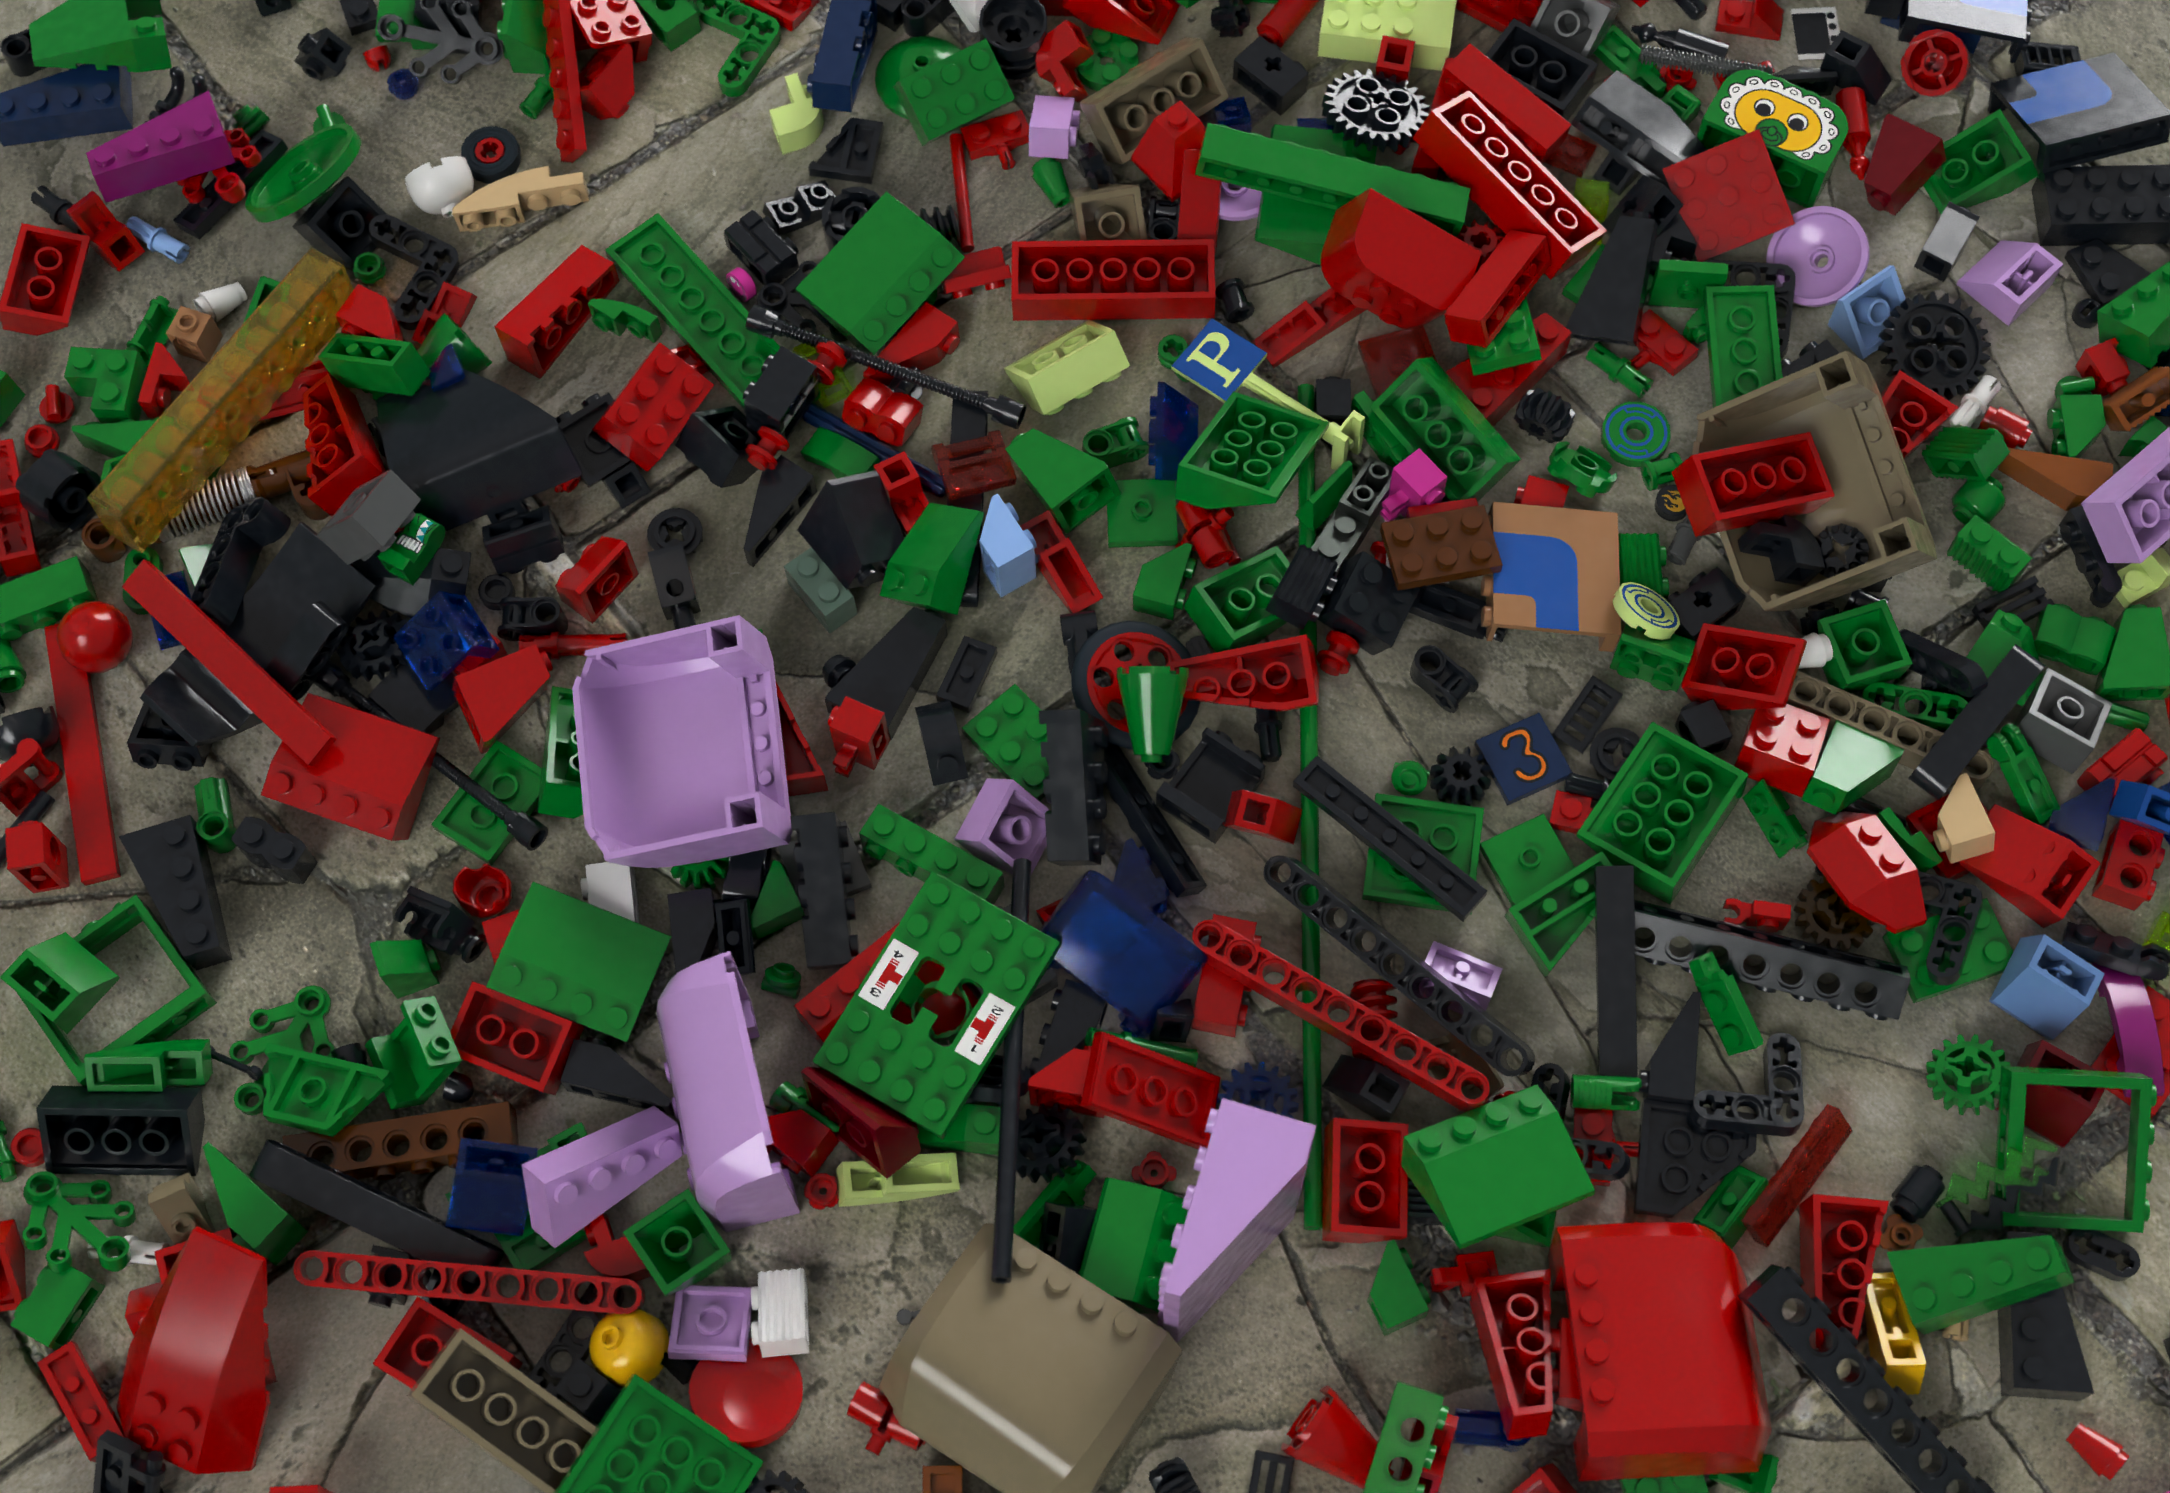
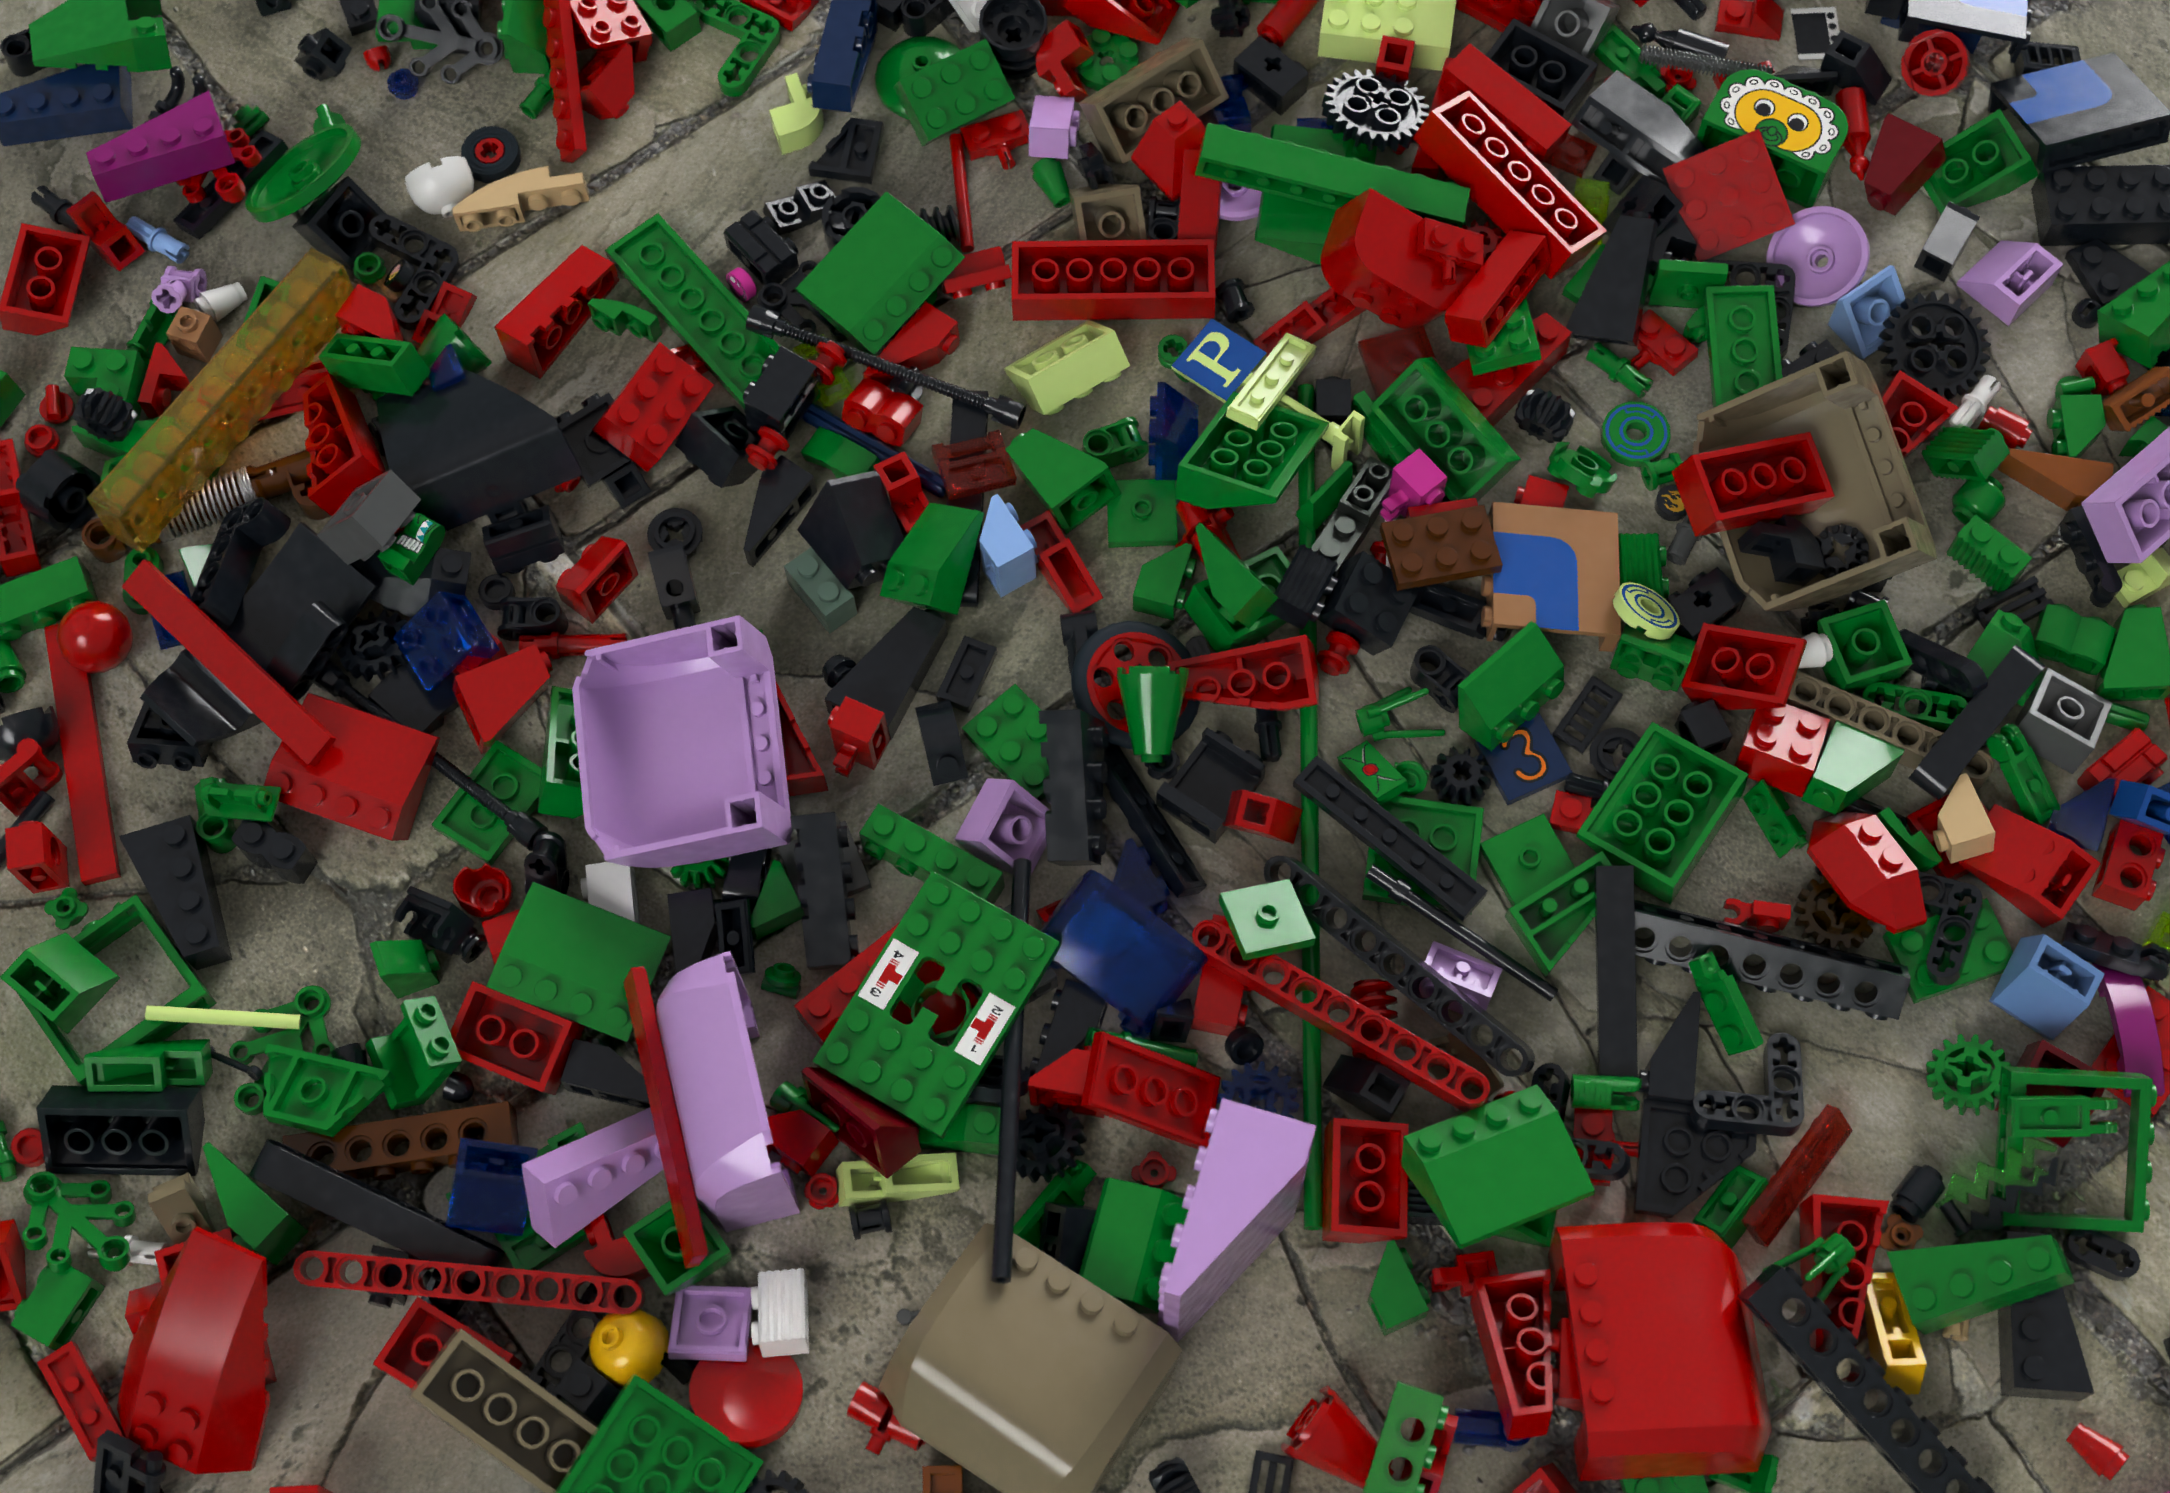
(73, 916): none -> green plate
(104, 415): none -> black gear
(178, 287): none -> lavender connector
(222, 1017): none -> yellowish green bar
(241, 801): none -> green hinge
(399, 276): none -> black tile
(547, 863): none -> black piece
(665, 1118): none -> red tile
(870, 1219): none -> black bush
(1232, 581): none -> green slope
(1234, 85): none -> clear blue plate
(1244, 1045): none -> black tile
(1266, 919): none -> plate
(1270, 381): none -> yellowish green tile
(1372, 773): none -> green tile
(1374, 717): none -> green plant
(1401, 892): none -> black bar
(1450, 247): none -> red plate
(1510, 687): none -> green slope
(1830, 1257): none -> green plant
(2057, 1116): none -> green hinge

